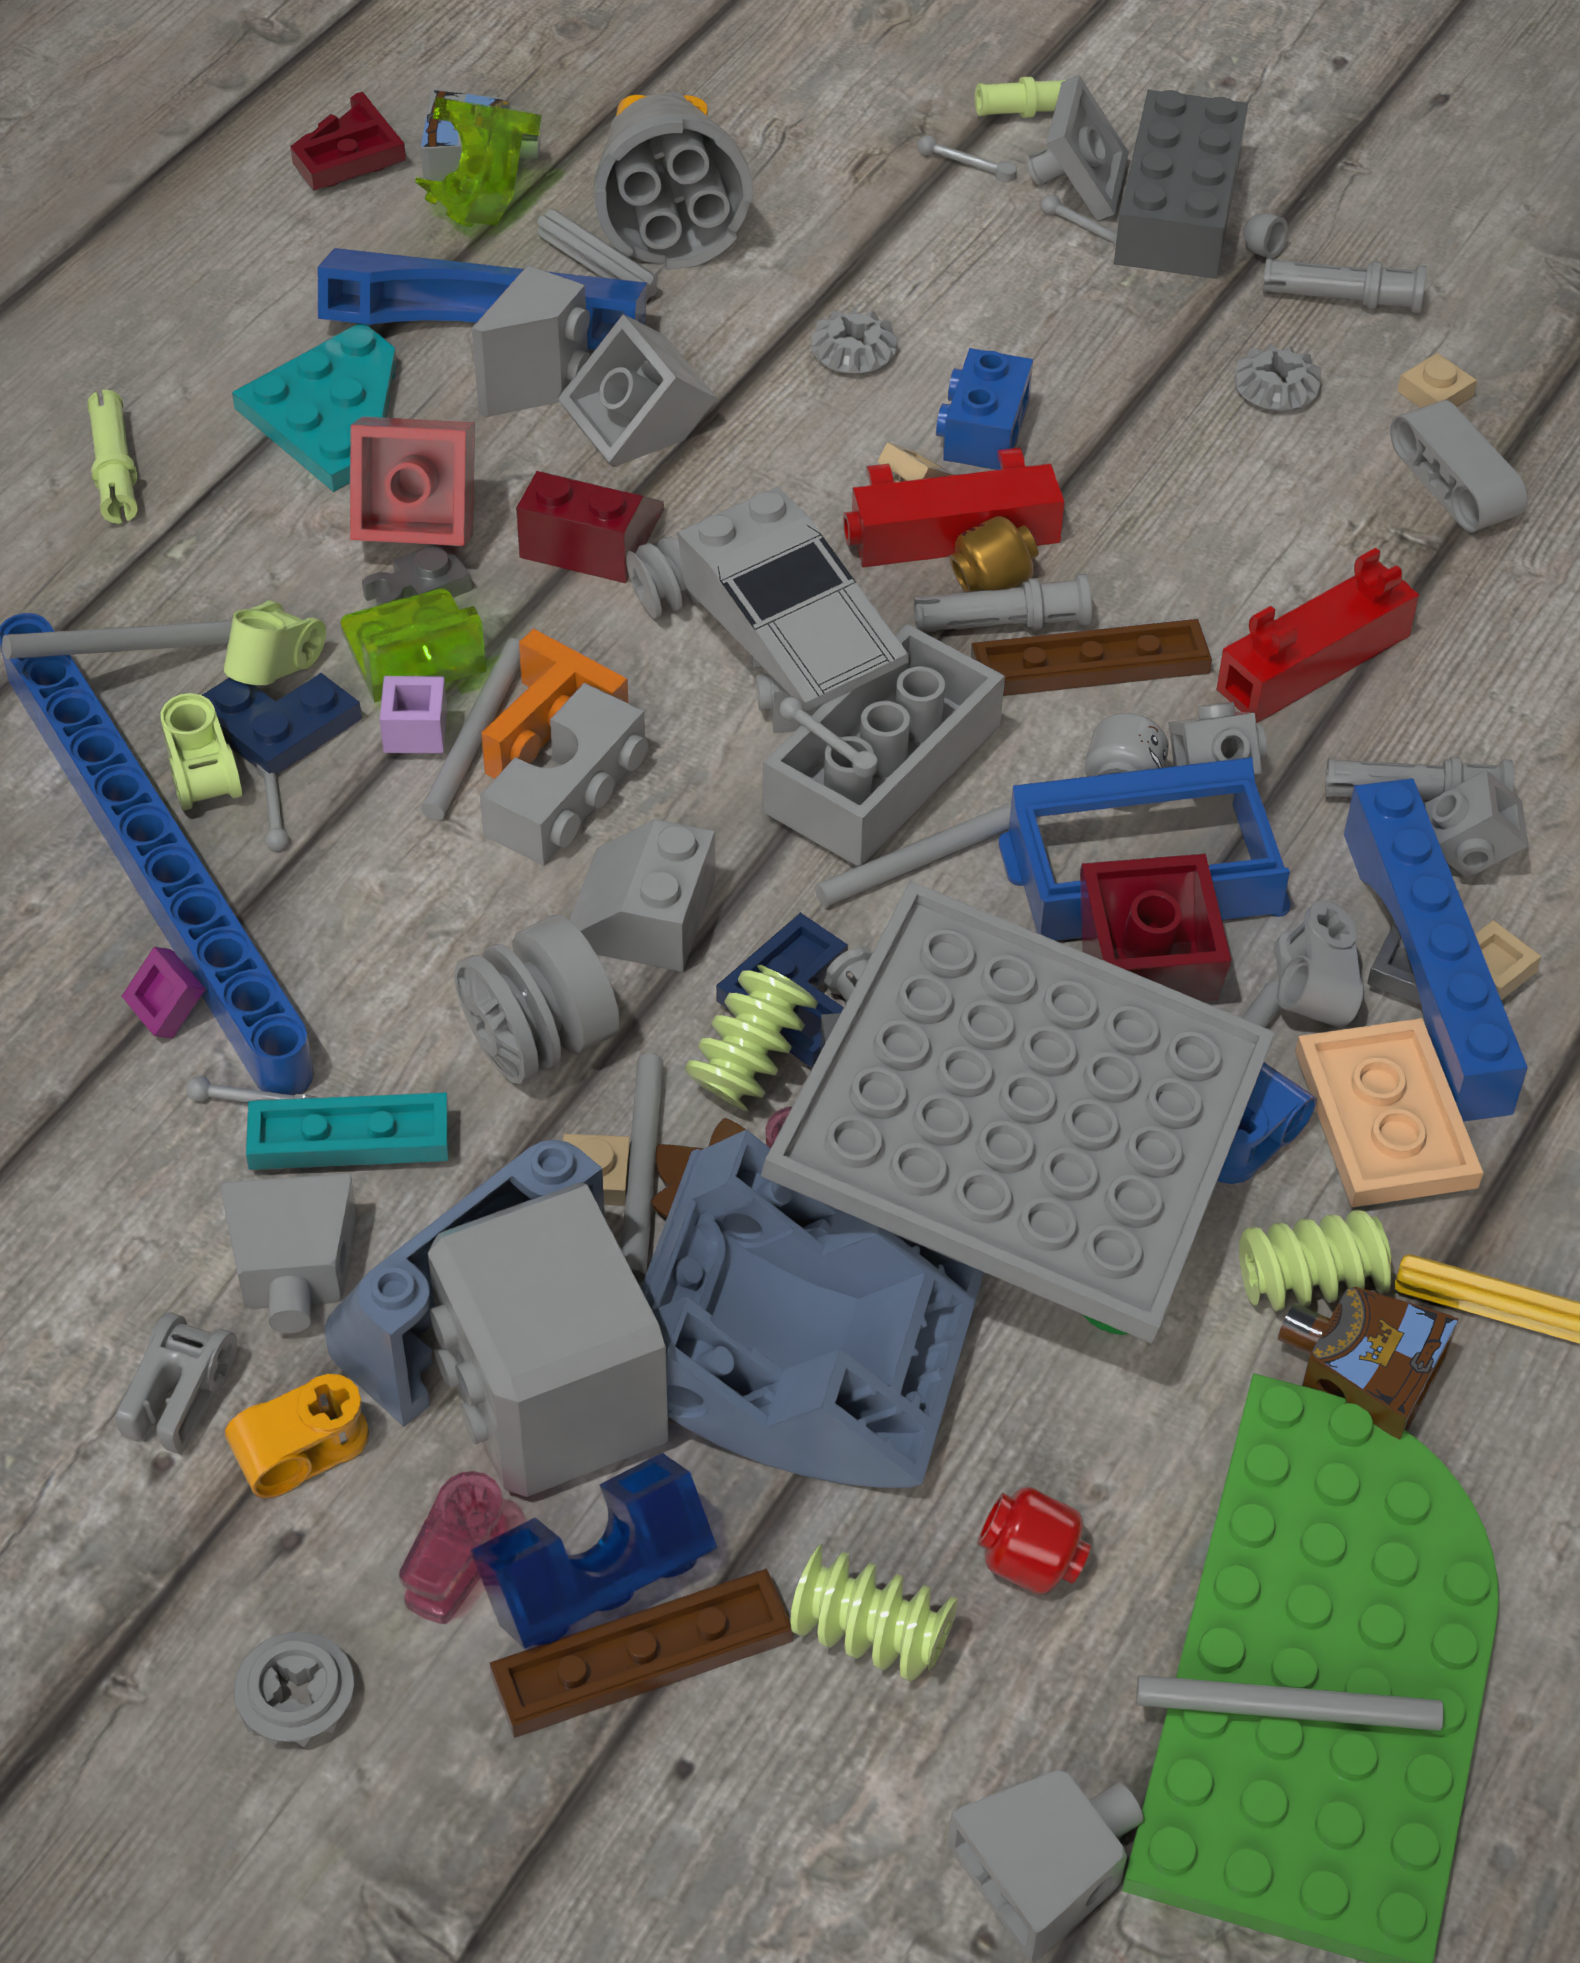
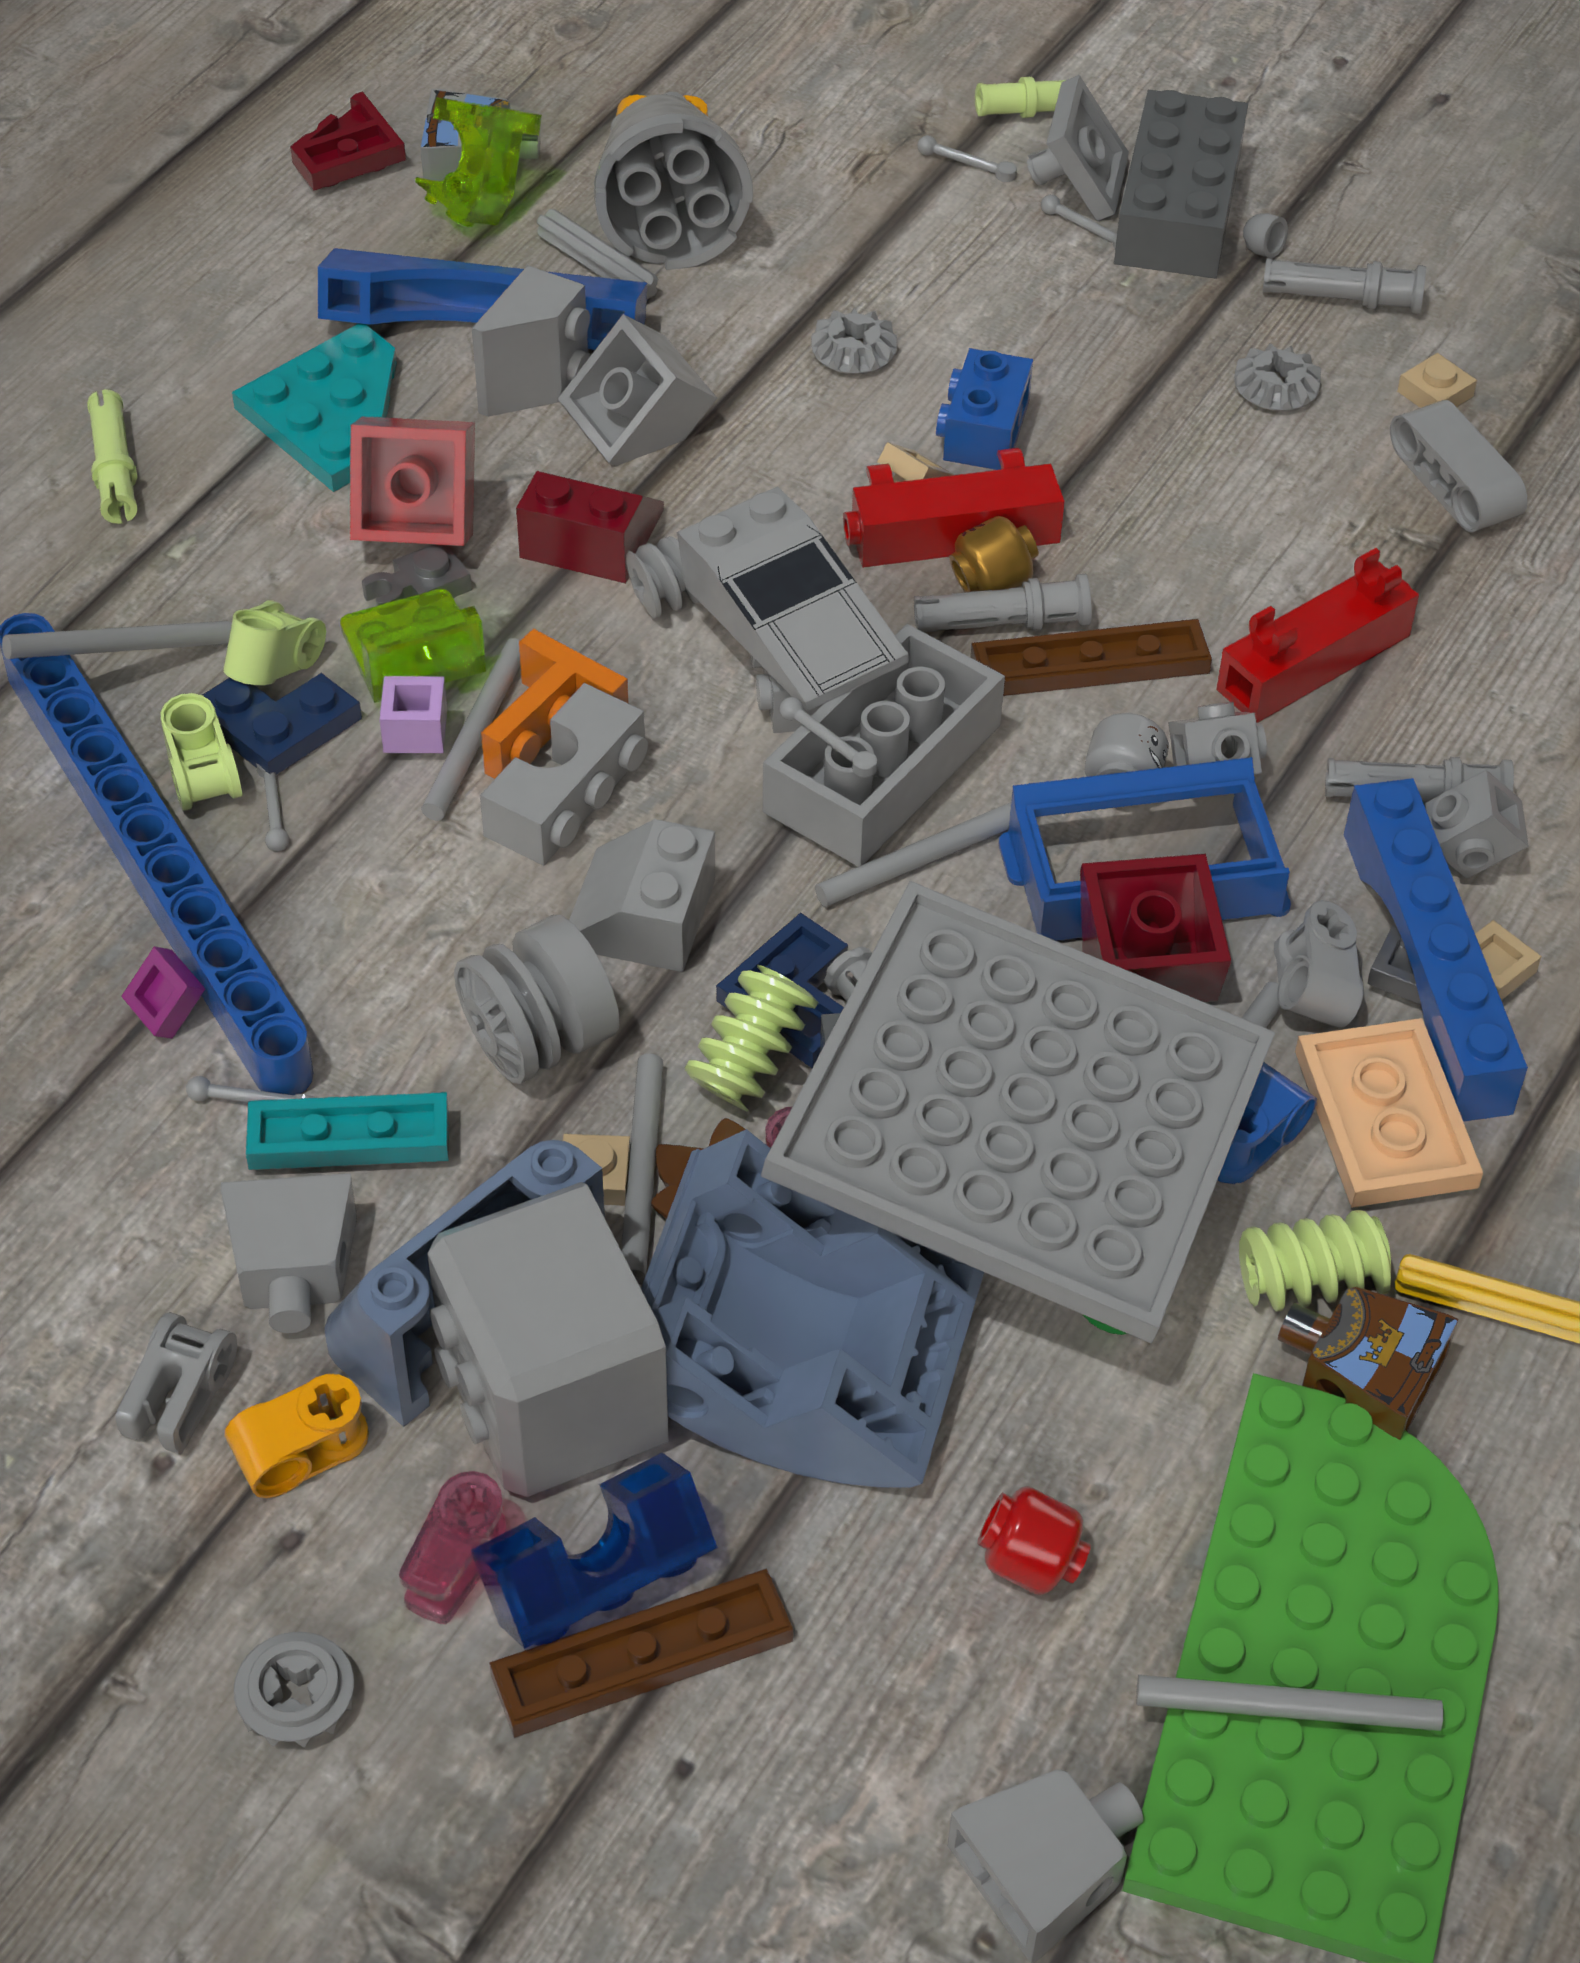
(870, 1615): yellowish green piece -> none

